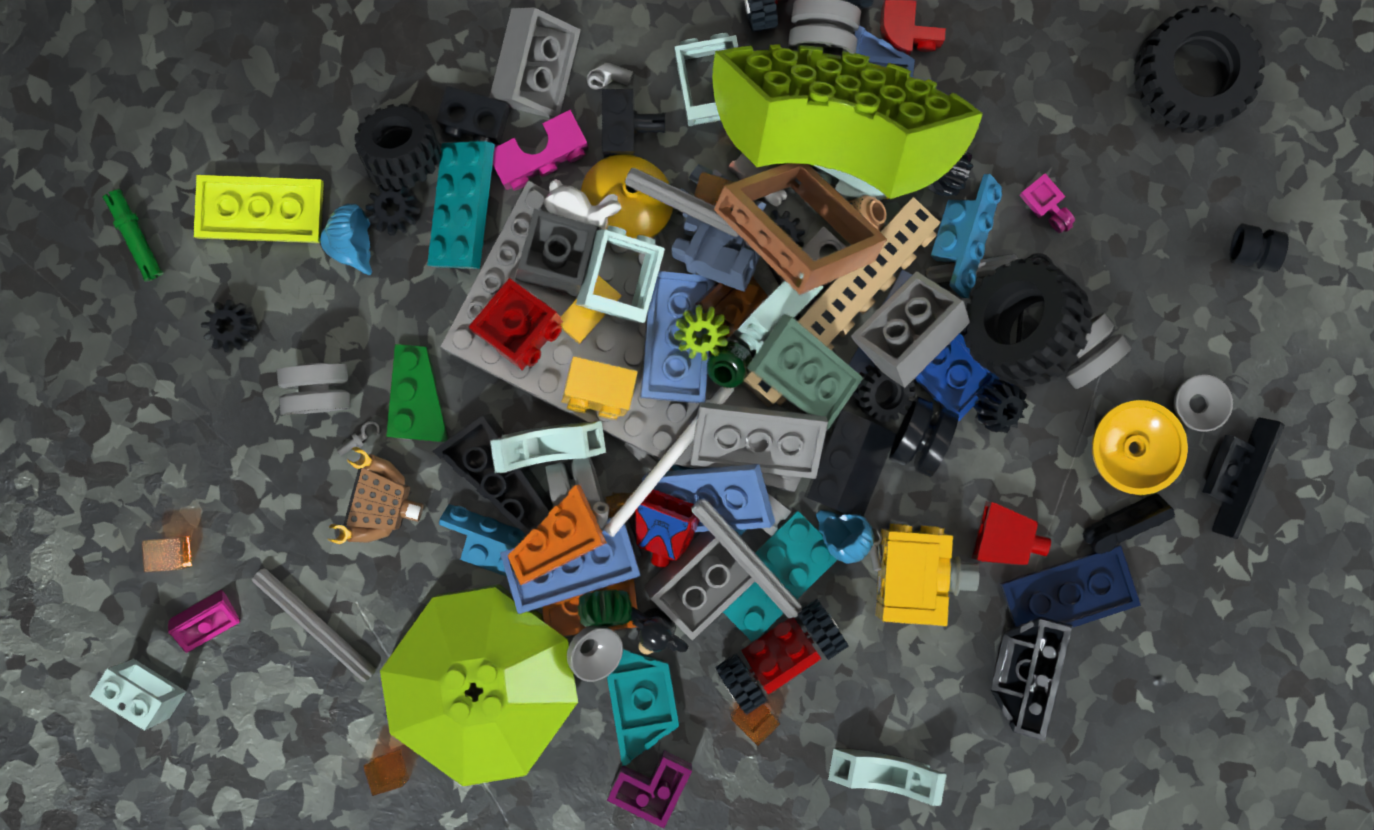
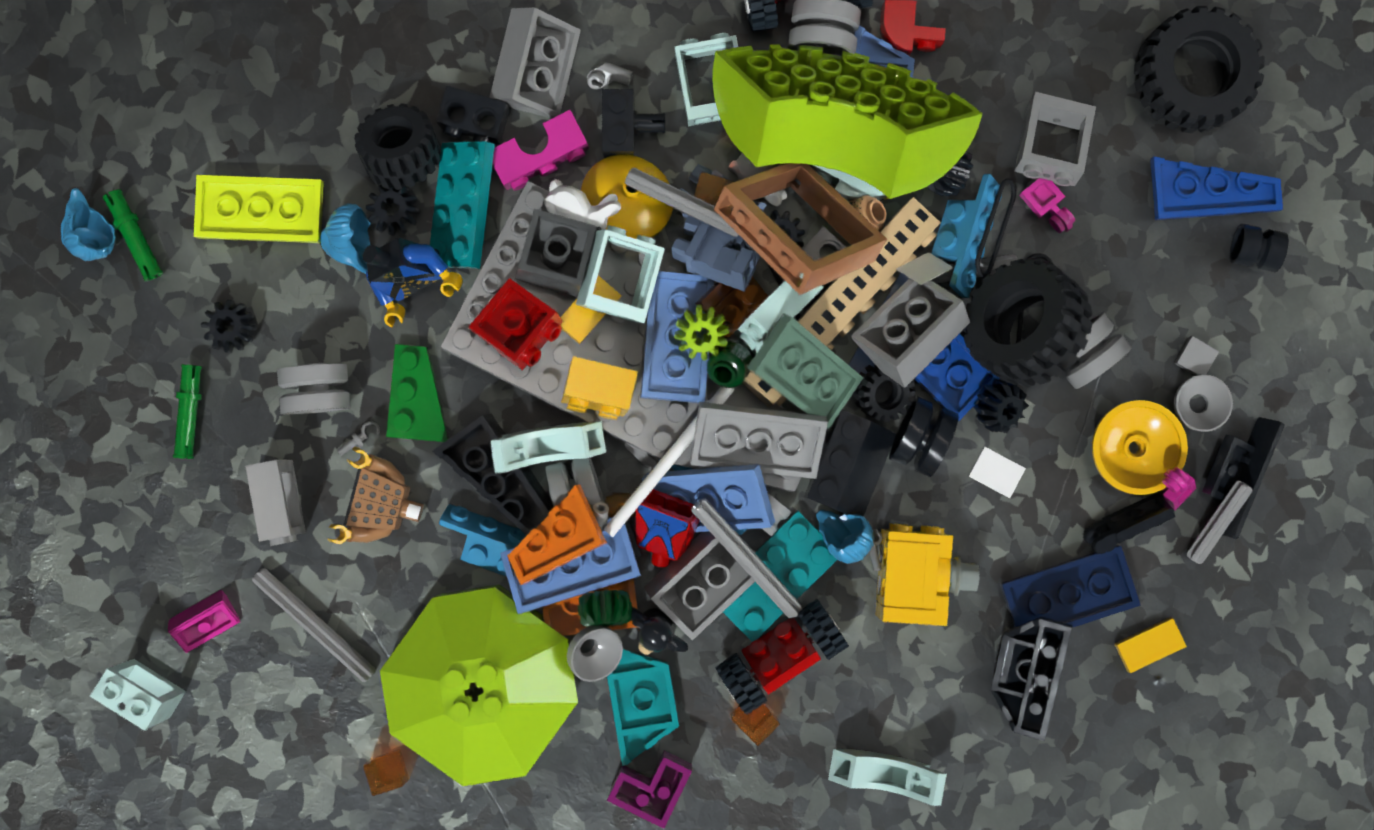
(86, 230): none -> dark azure hair
(166, 554): clear orange panel -> none
(187, 411): none -> green pin
(275, 501): none -> light grey window
(403, 269): none -> torso
(924, 268): none -> white sticker
(988, 226): none -> black piece
(997, 472): none -> white sticker
(1007, 537): red torso -> none
(1062, 113): none -> light grey window
(1150, 645): none -> yellow tile
(1178, 487): none -> dark pink plate
(1196, 356): none -> light grey tile
(1201, 191): none -> blue wing
(1219, 522): none -> light grey axle

